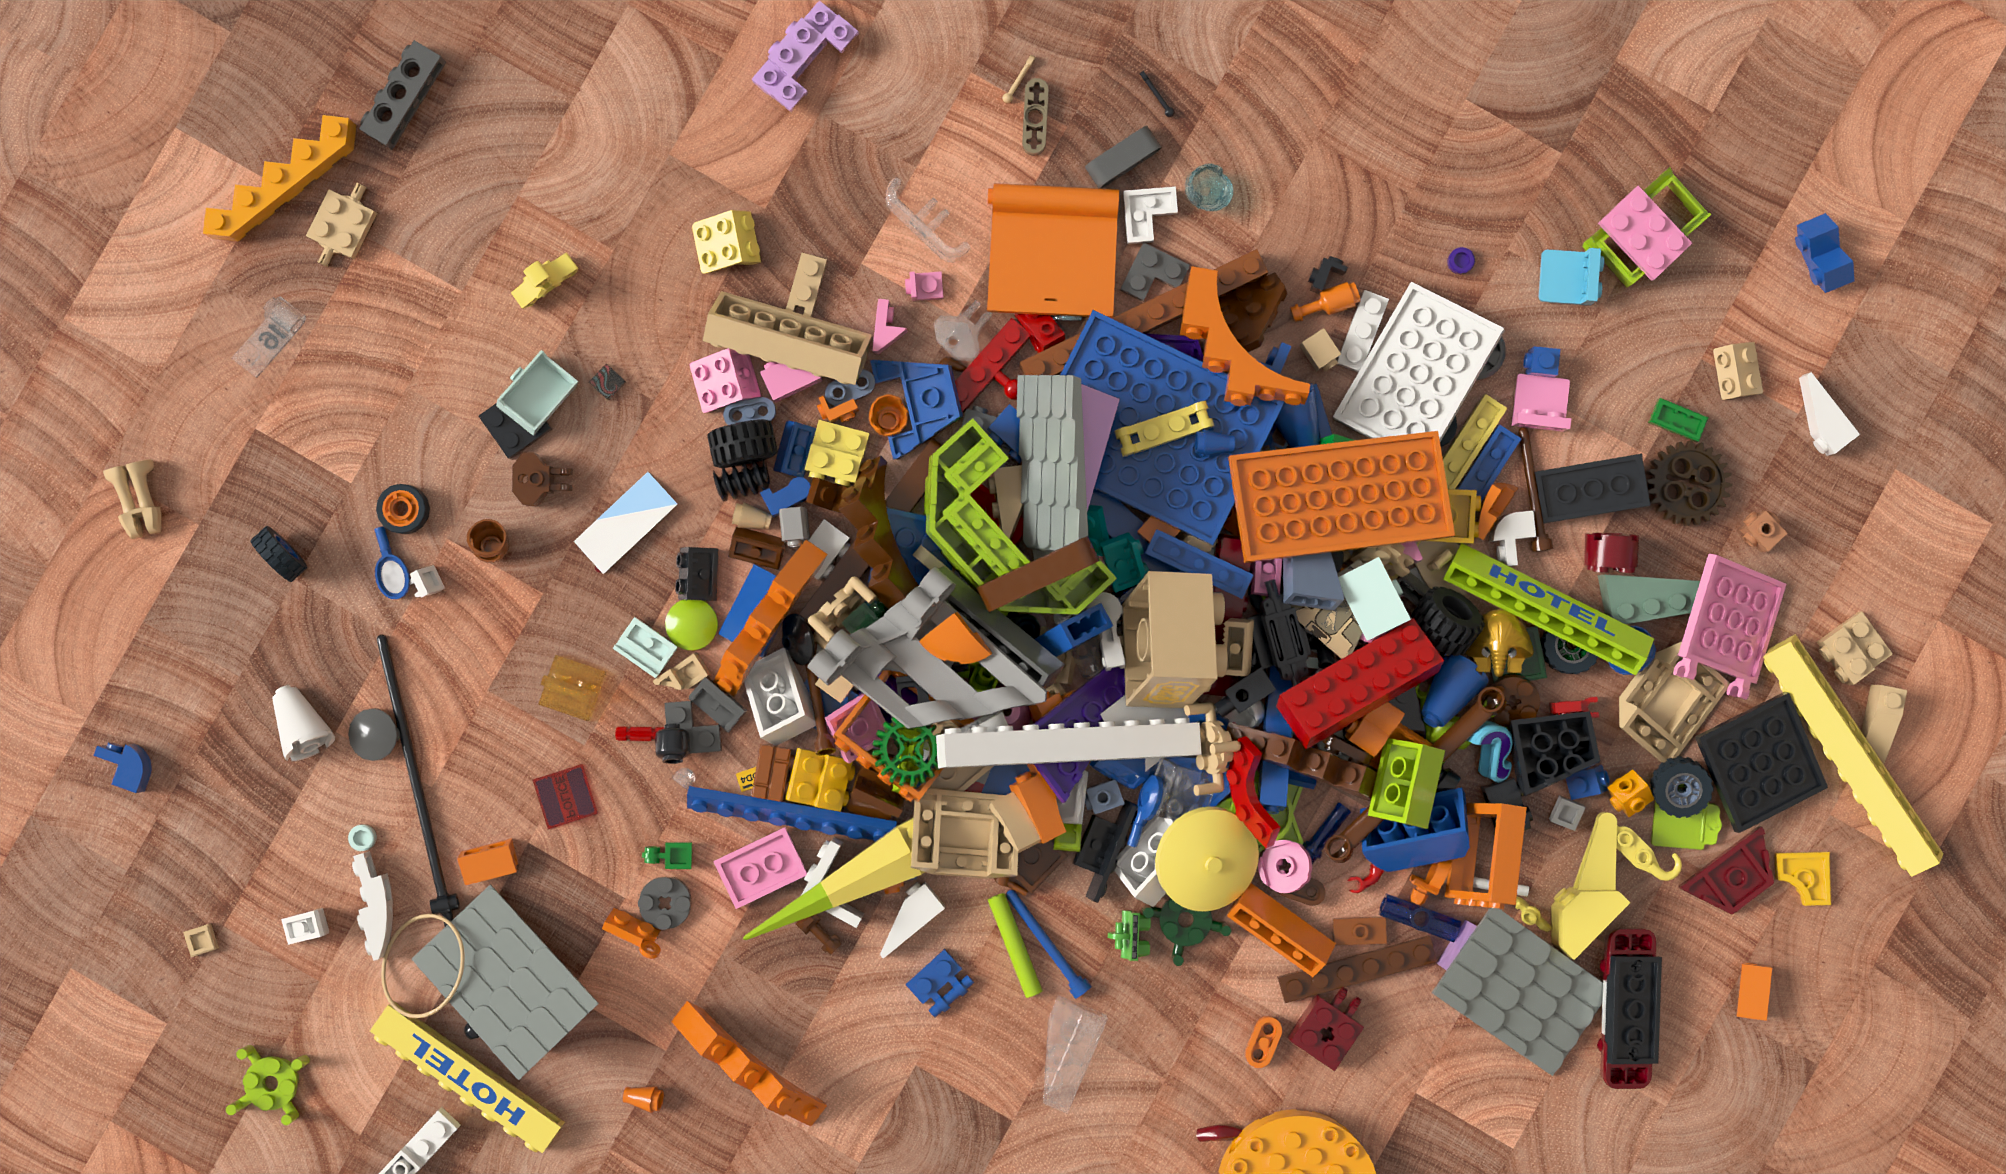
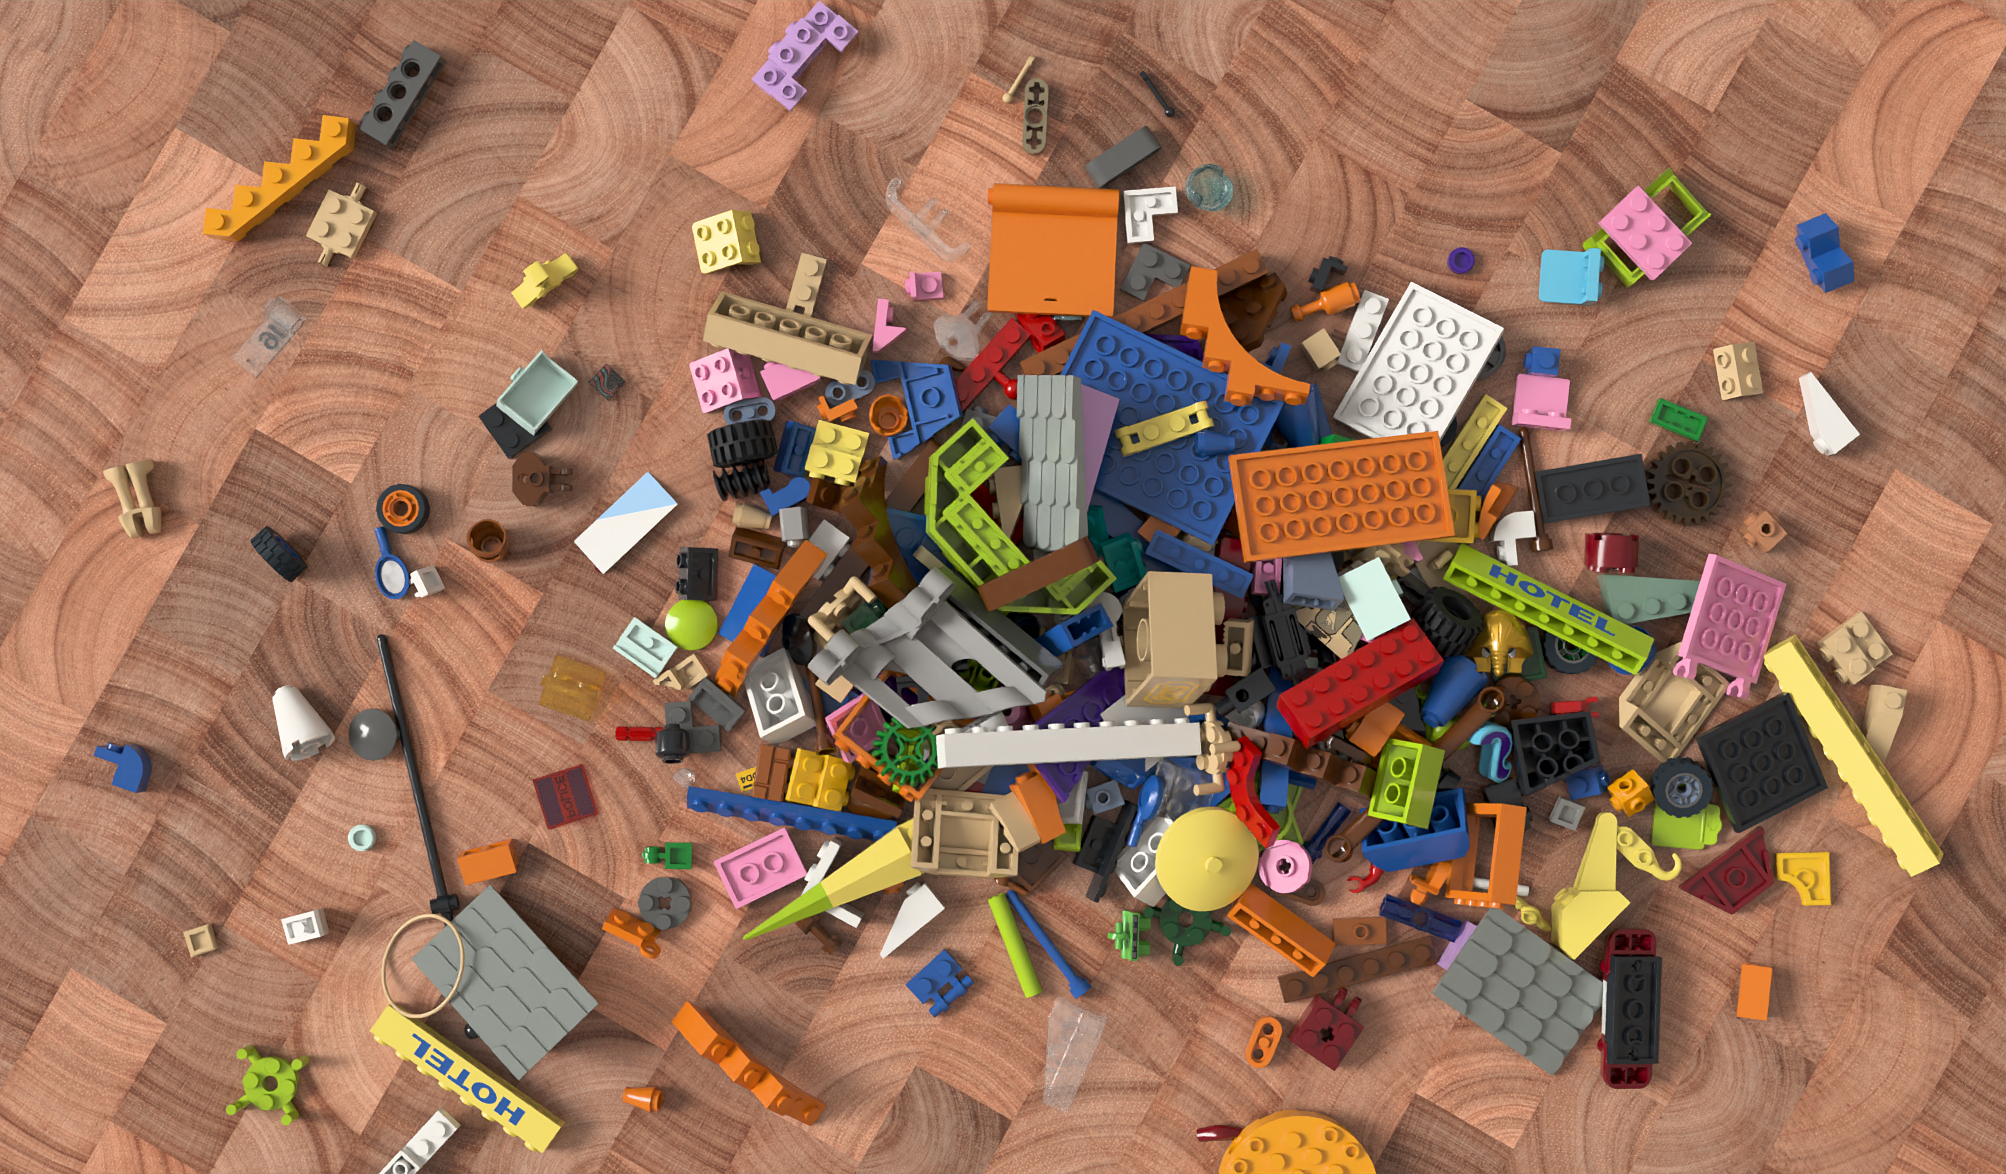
(378, 916): white slope -> none
(955, 642): orange brick -> none

